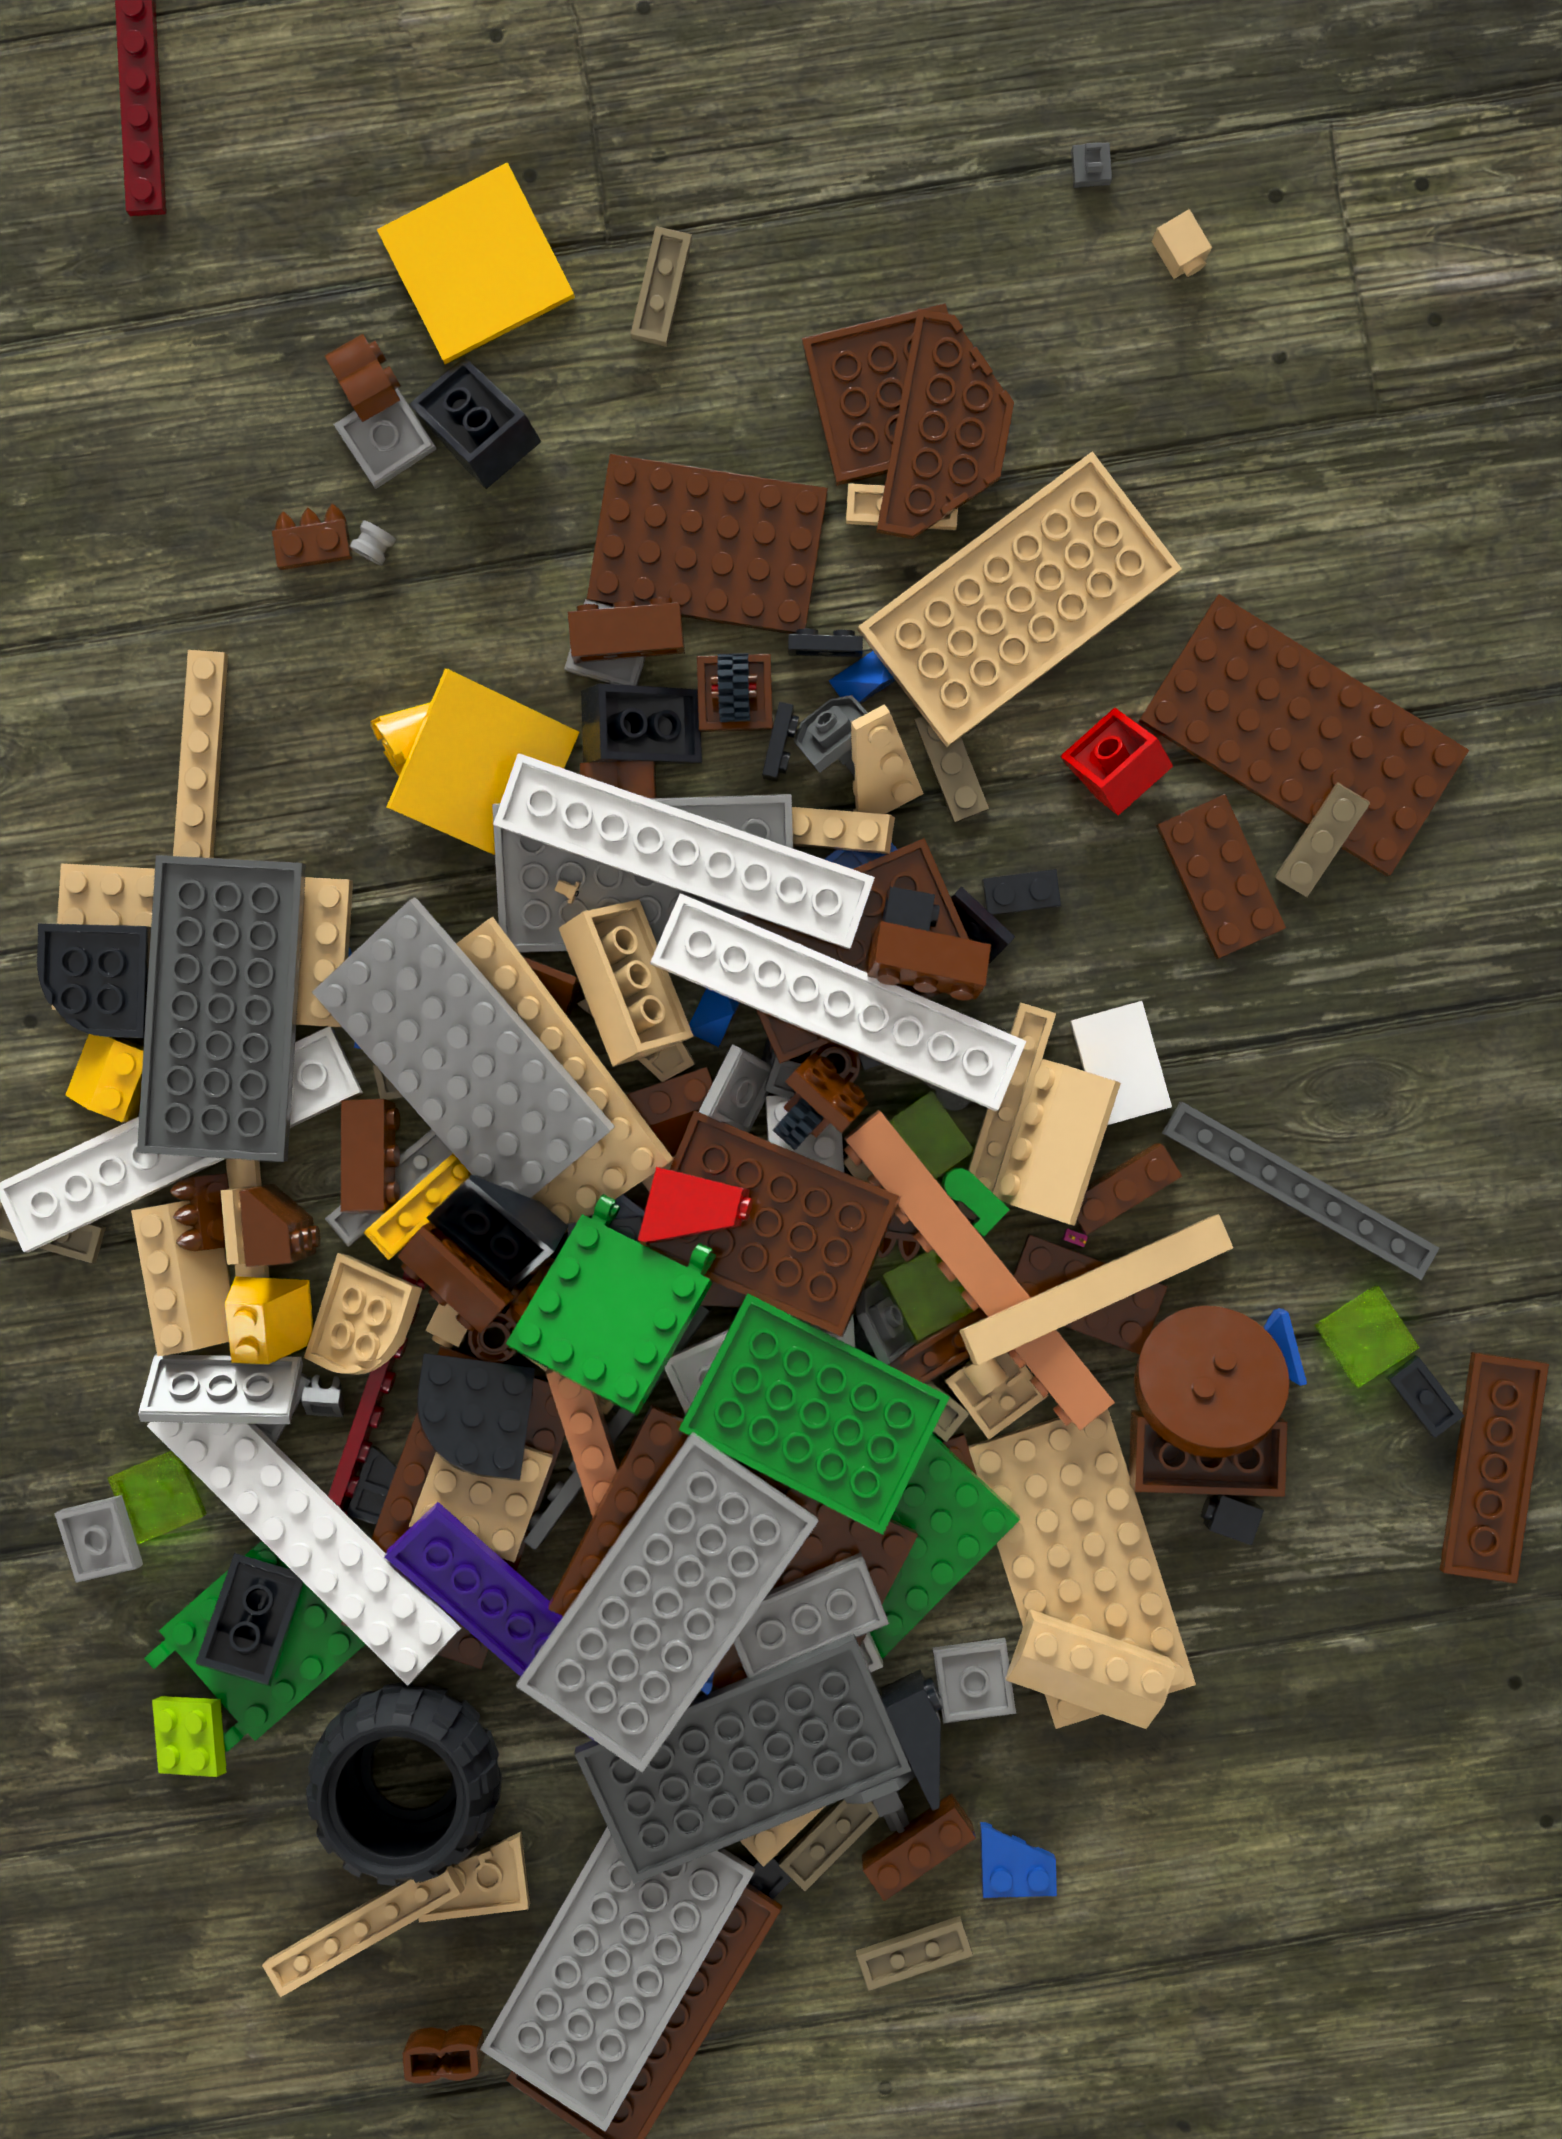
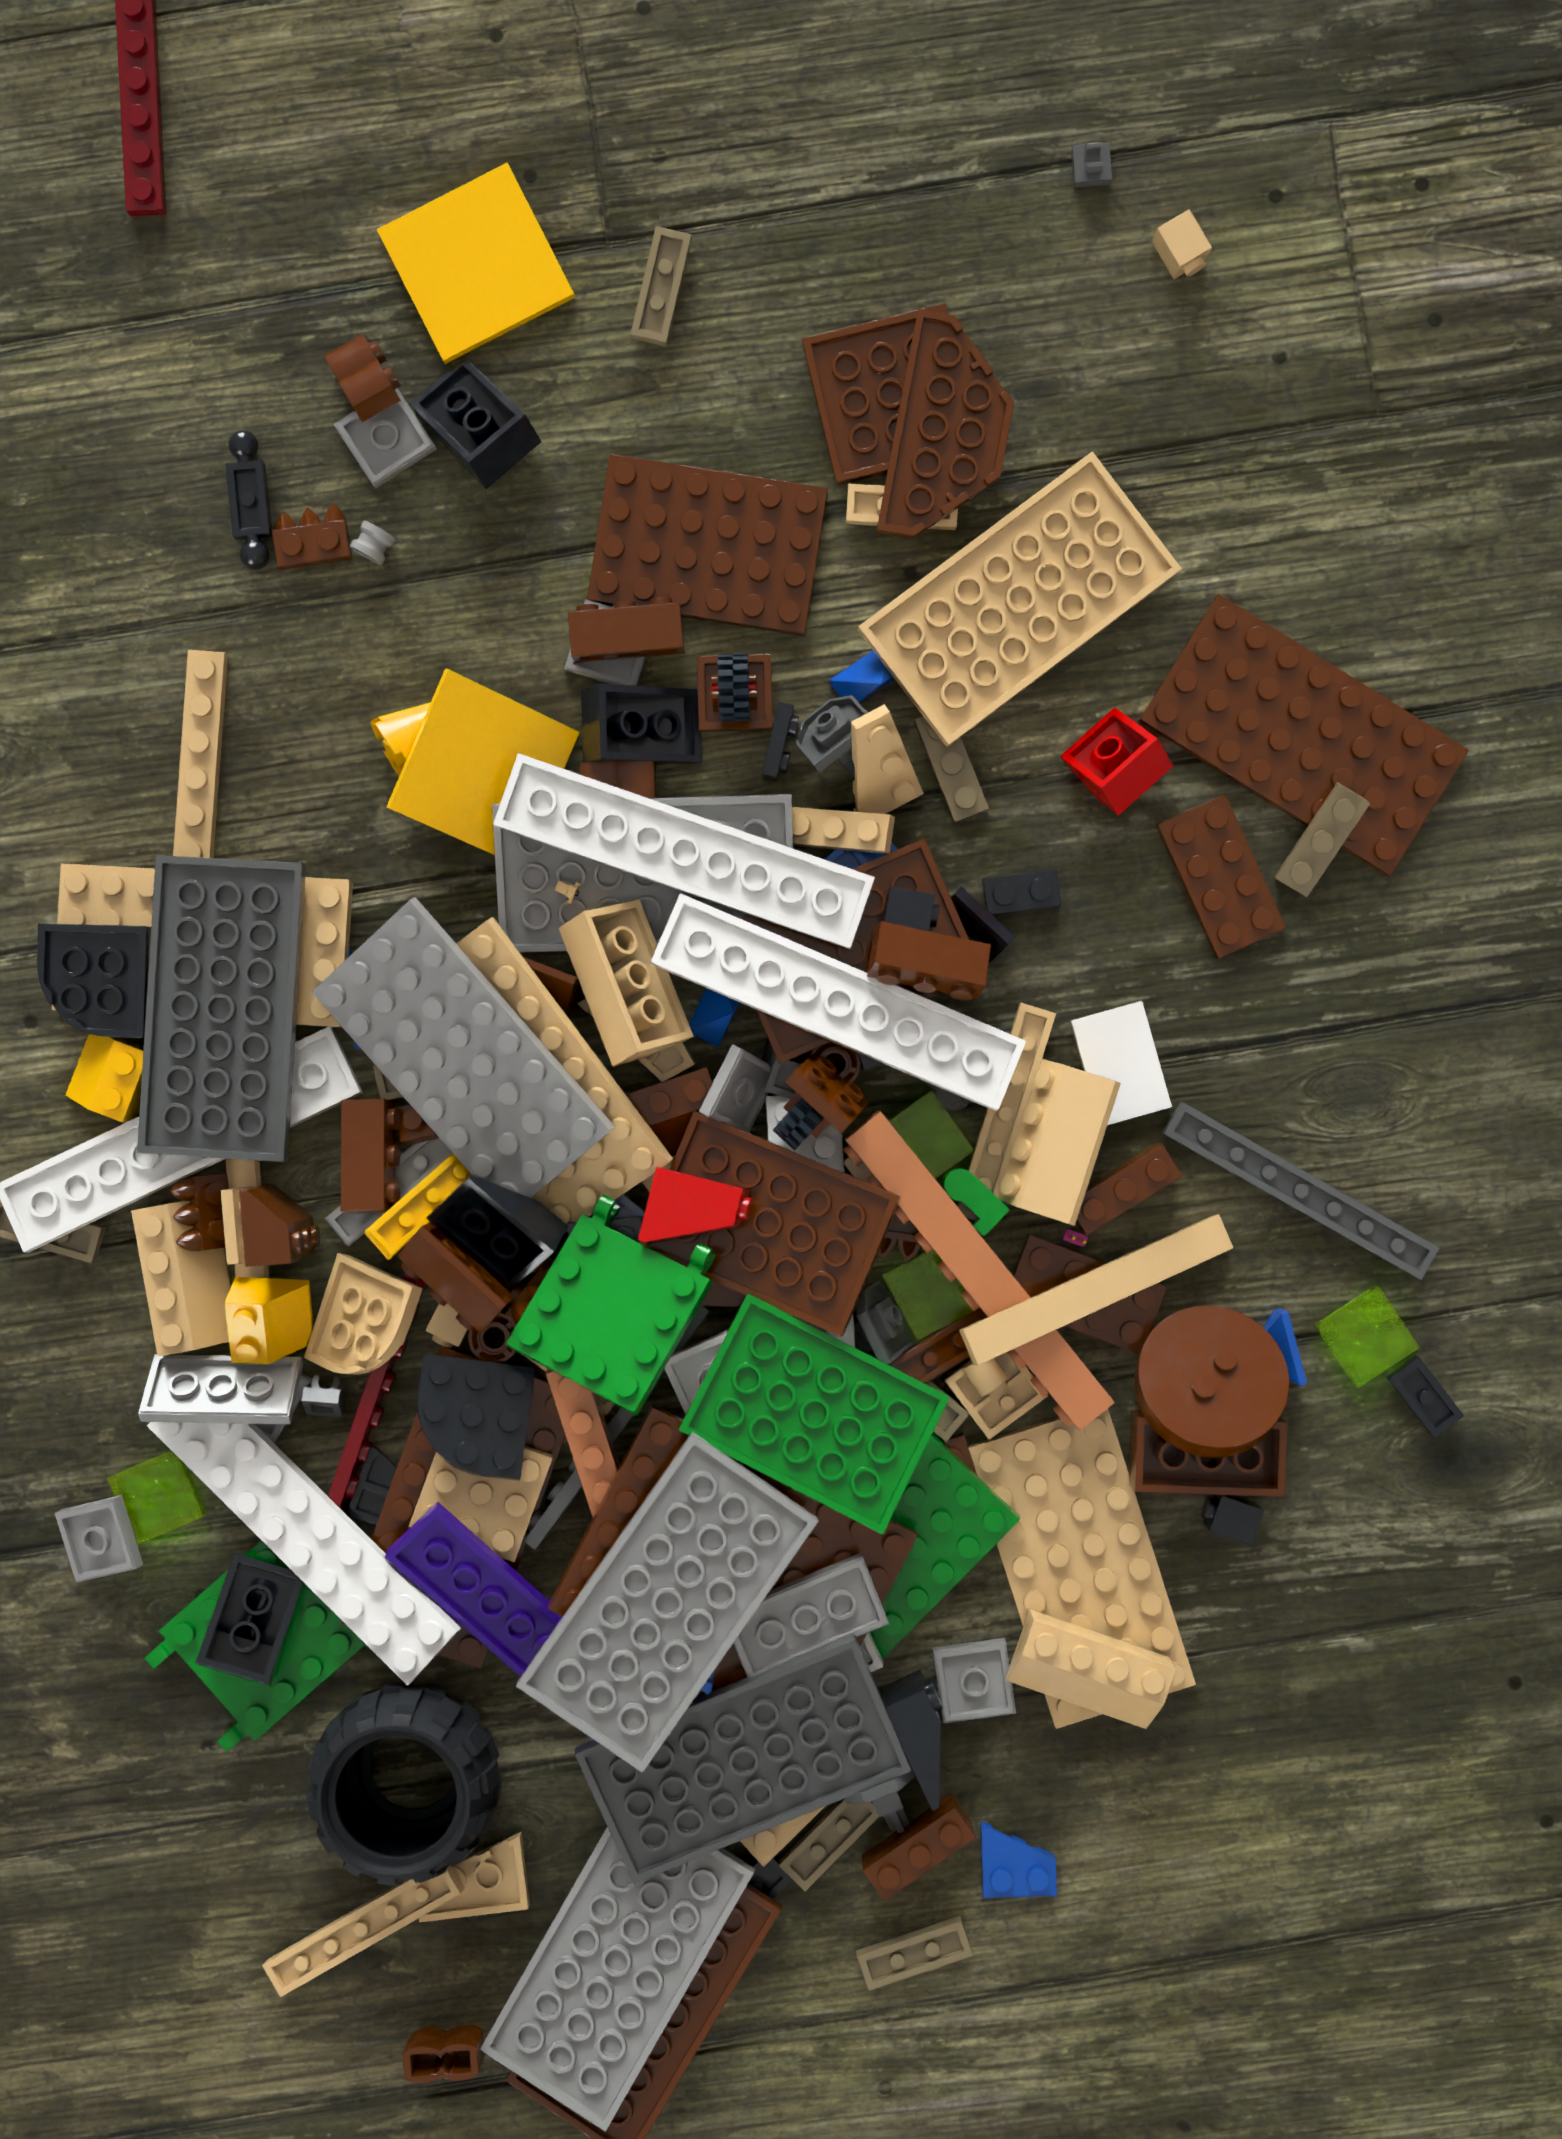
(189, 1736): lime plate -> none
(249, 499): none -> black plate
(413, 1127): none -> reddish brown plate
(840, 644): black plate -> none
(1494, 1467): reddish brown plate -> none

